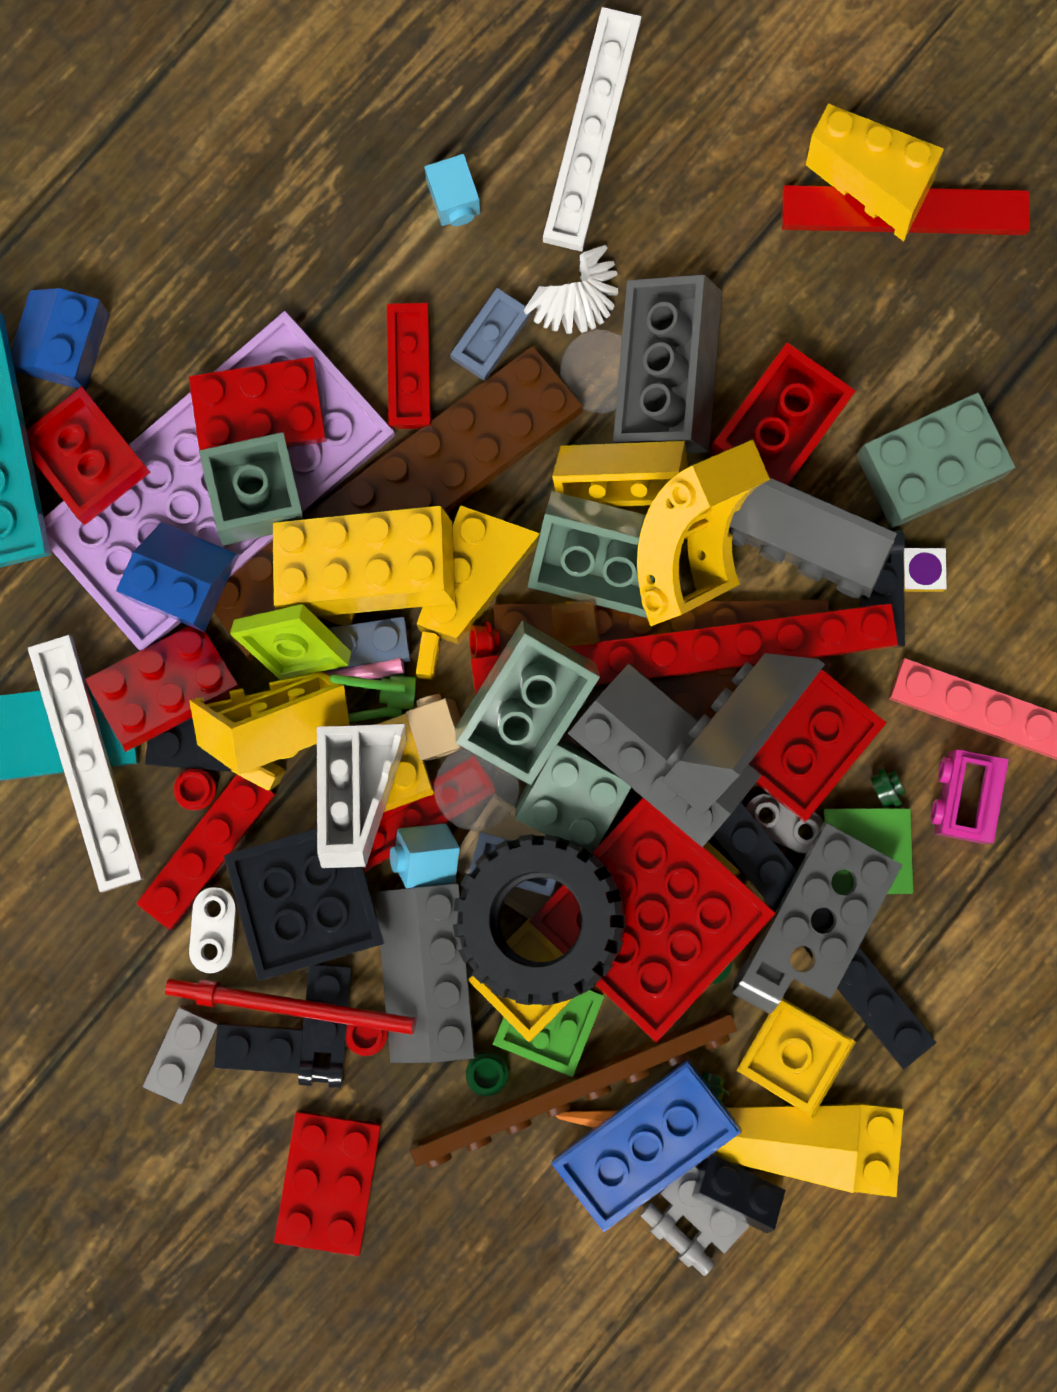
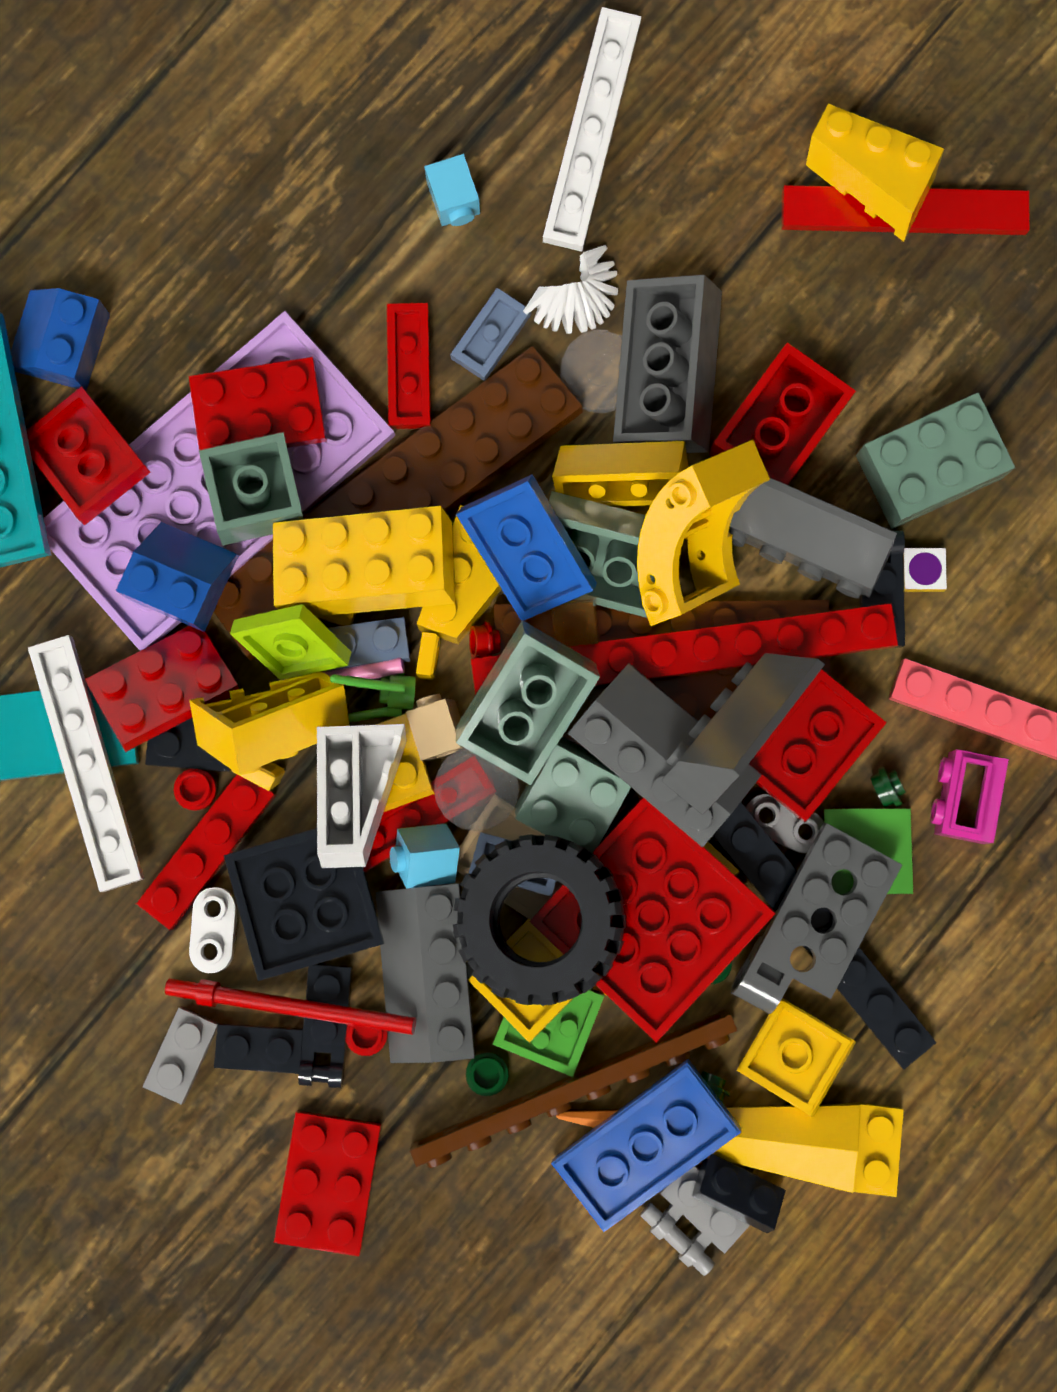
(526, 548): none -> blue plate

